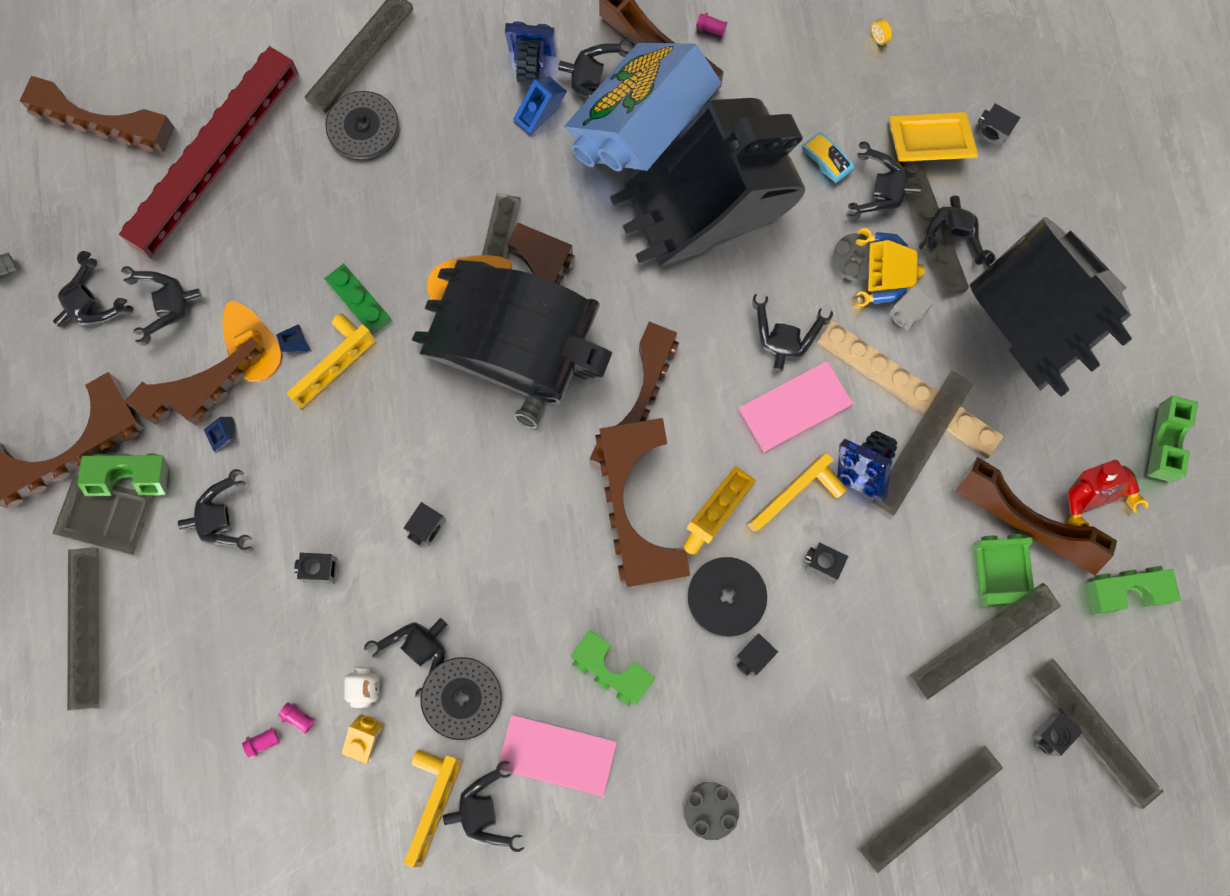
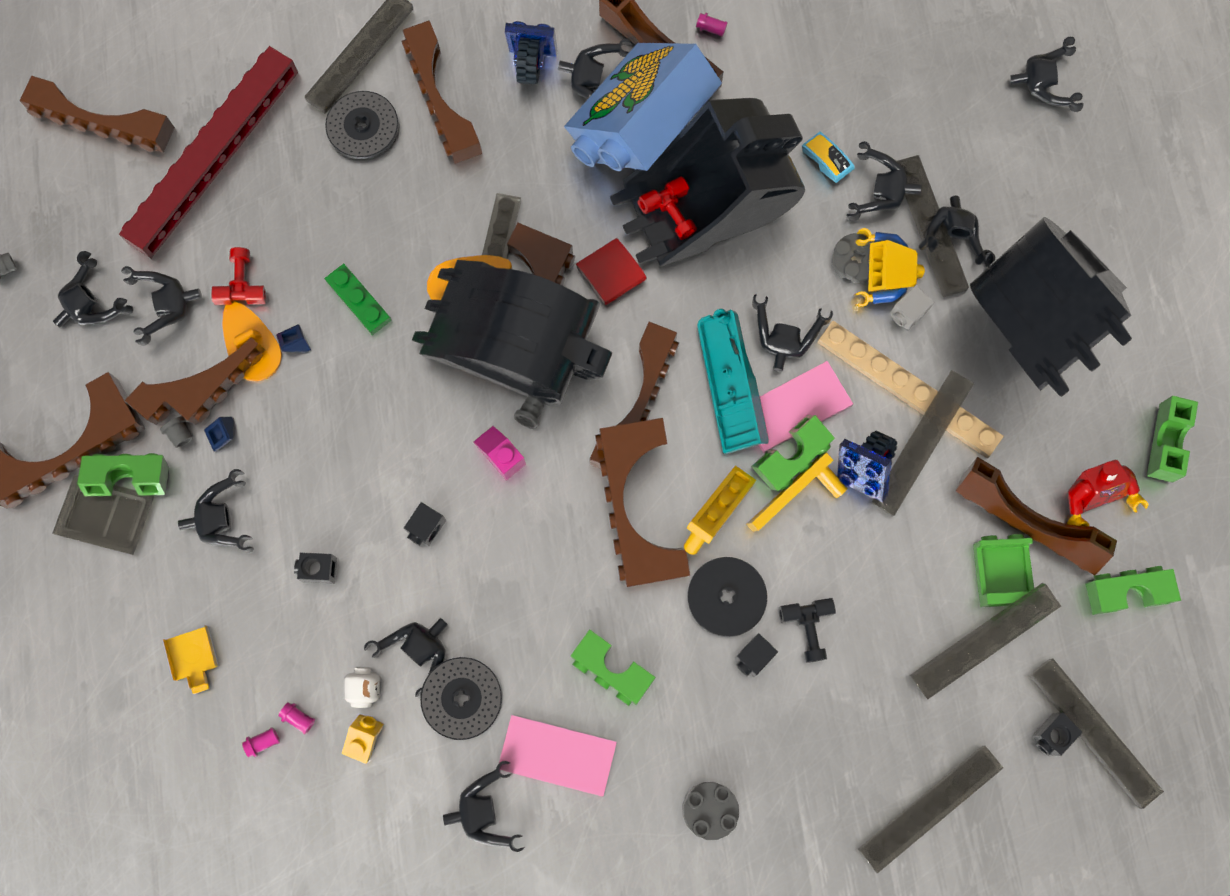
(83, 629): clear smoke plate -> none
(177, 431): none -> dark grey piece
(191, 656): none -> yellow piece
(238, 288): none -> red bar
(335, 363): yellow piece -> none
(447, 772): yellow piece -> none
(458, 132): none -> reddish brown arch
(500, 452): none -> dark pink slope
(539, 103): blue slope -> none
(611, 271): none -> red slope
(667, 201): none -> red bar
(731, 382): none -> teal piece
(808, 616): none -> black bar
(811, 440): none -> bright green arch
(836, 558): black brick -> none
(881, 31): yellow tile -> none
(932, 136): yellow piece -> none
(997, 124): black brick -> none
(1042, 74): none -> black piece

